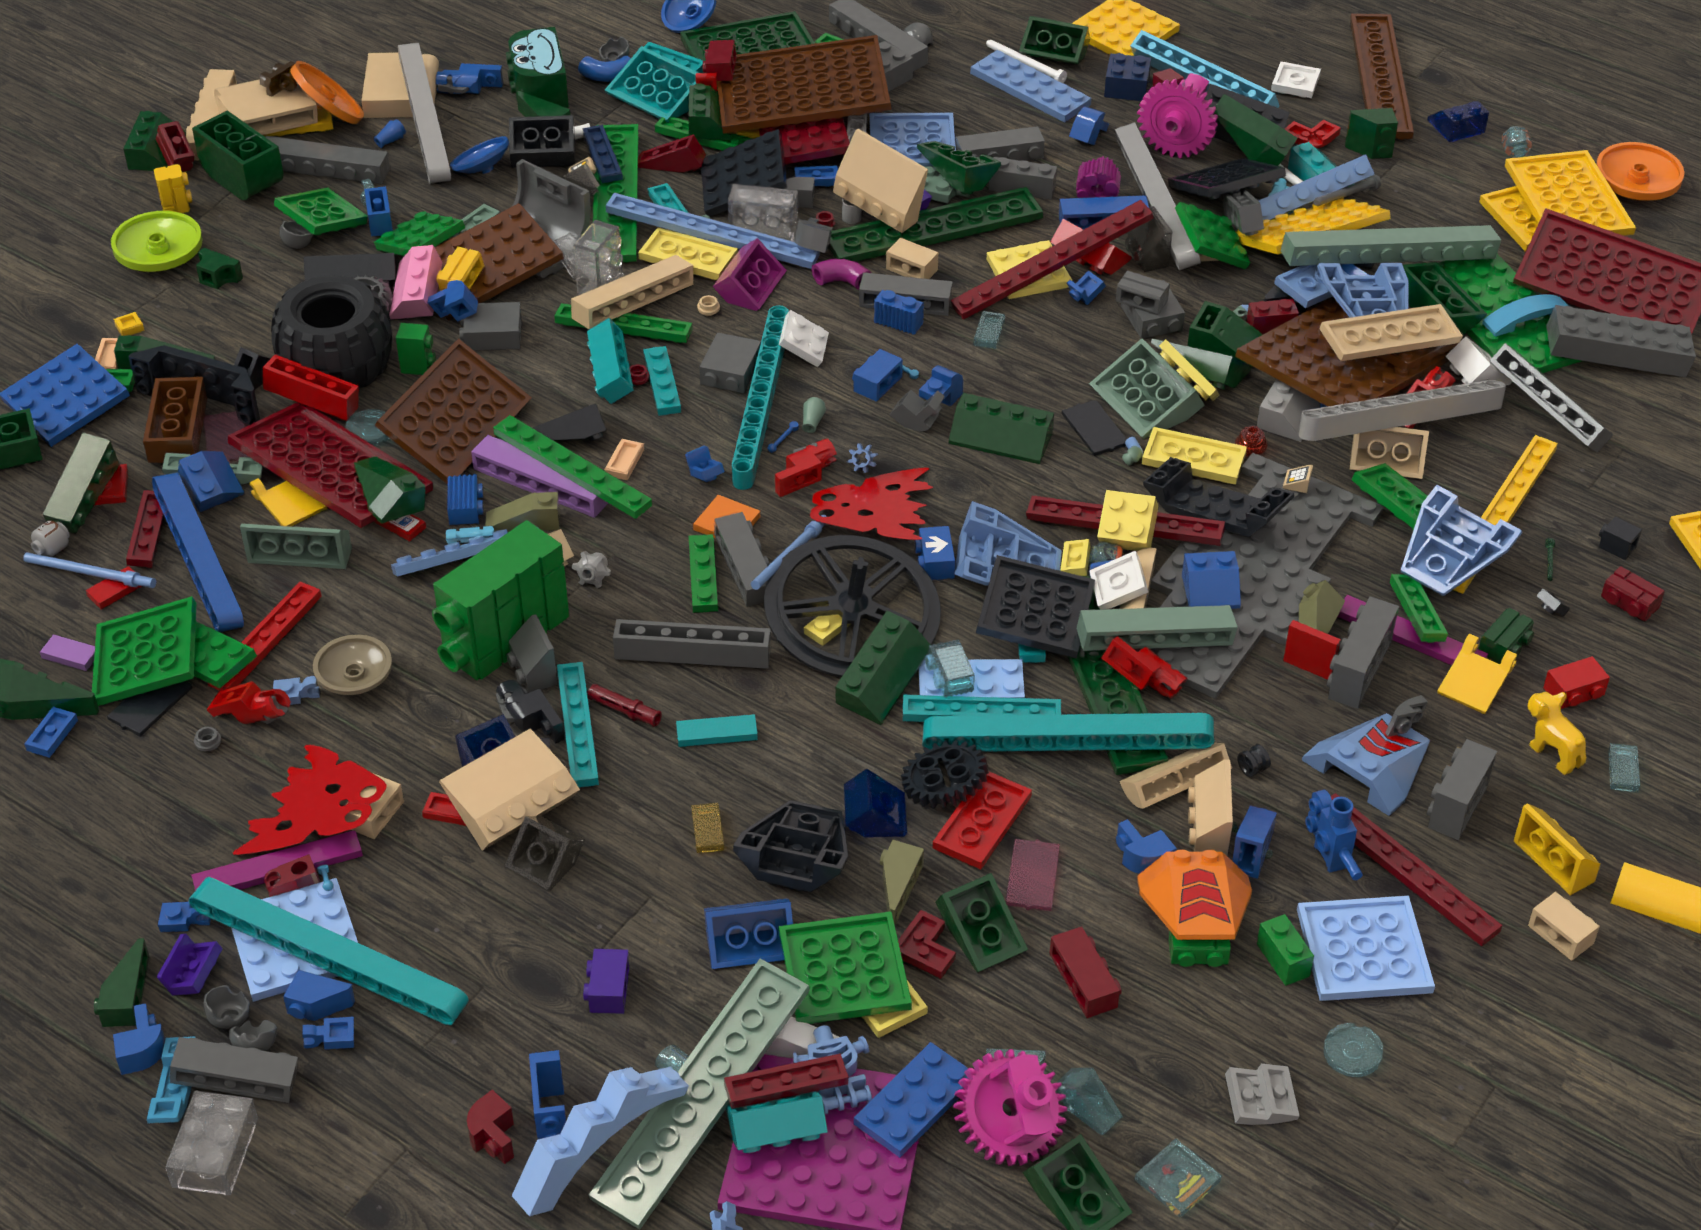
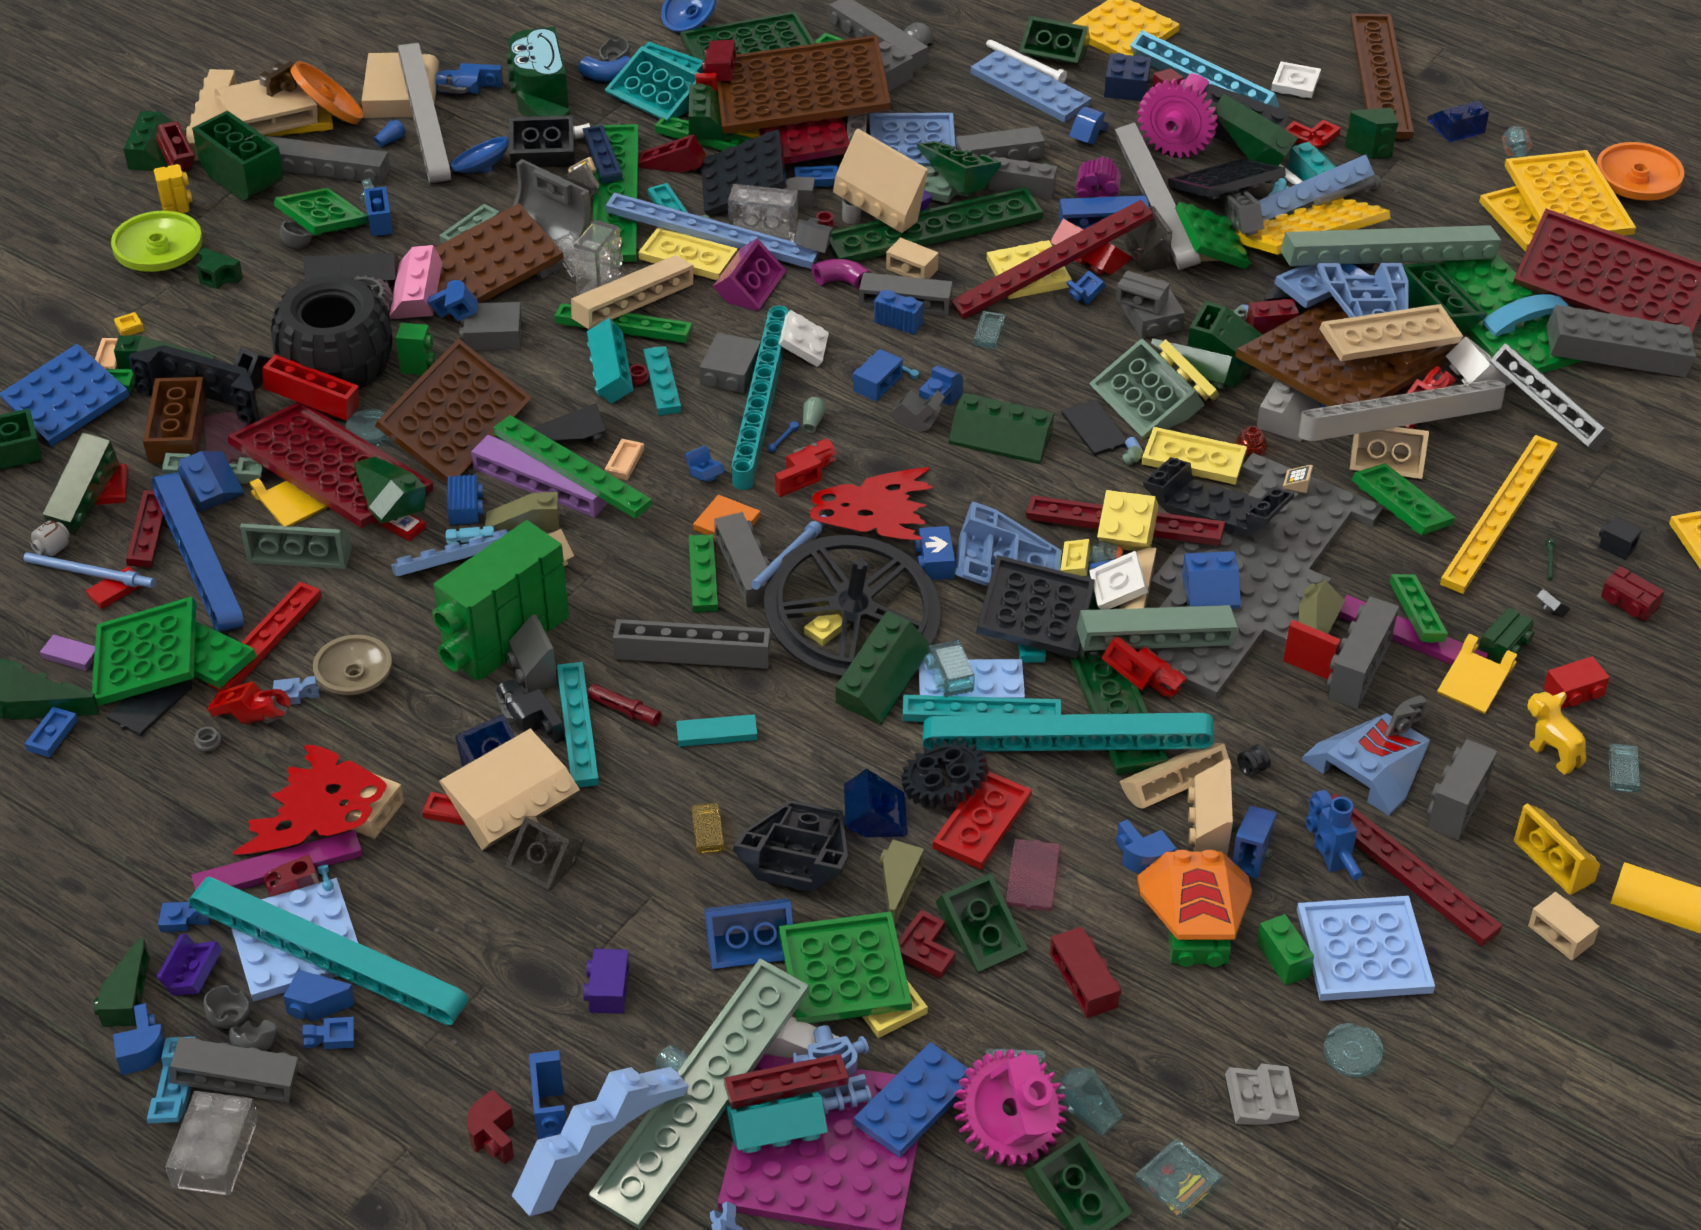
(420, 231): green plate -> none
(461, 266): yellow brick -> none
(592, 568): light grey rock -> none
(708, 305): tan plate -> none
(856, 460): medium blue gear -> none
(1453, 543): medium blue wedge -> none

